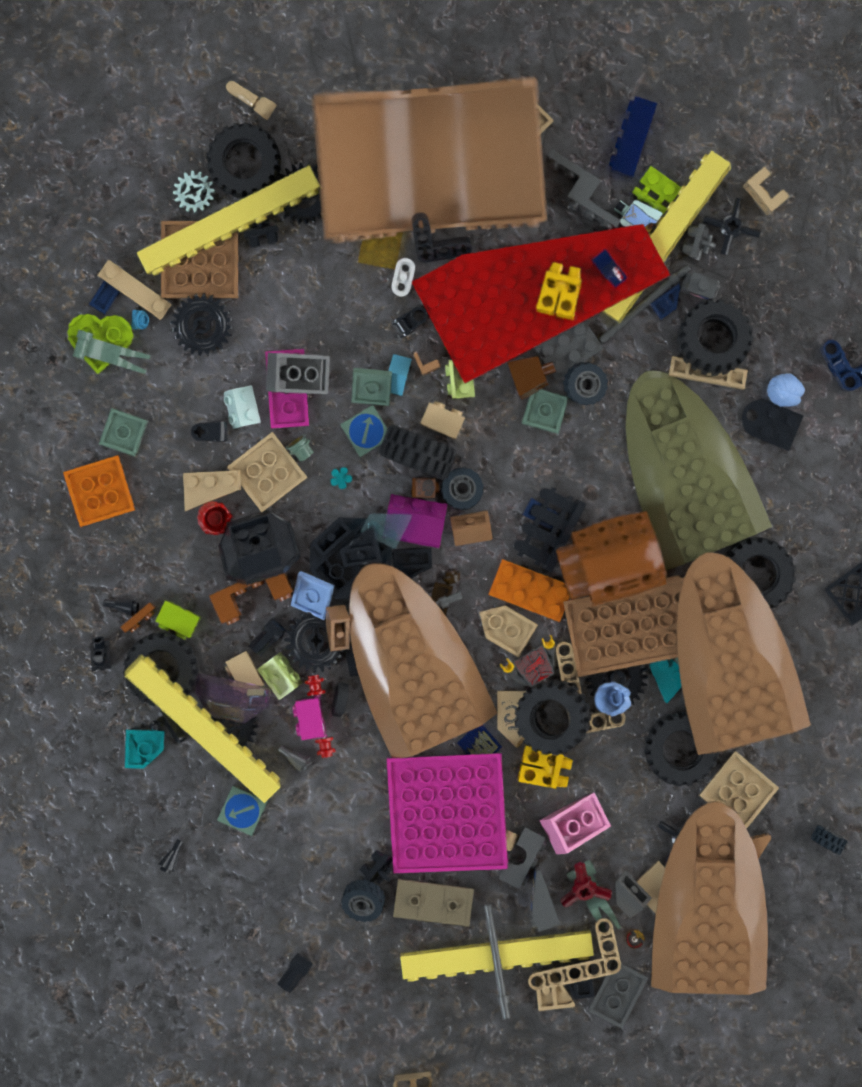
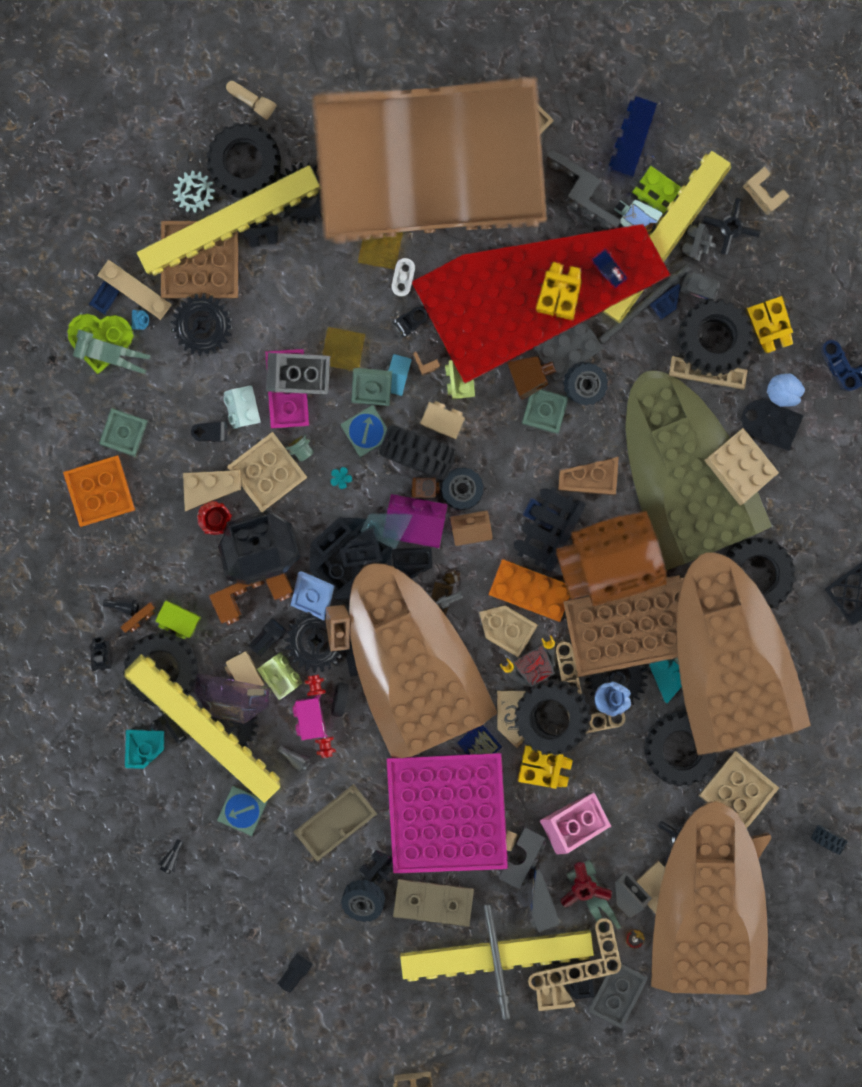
(335, 822): none -> dark tan container
(344, 348): none -> clear yellow tile
(433, 248): black beam -> none
(591, 478): none -> medium nougat wing
(741, 466): none -> tan plate
(769, 330): none -> yellow hips

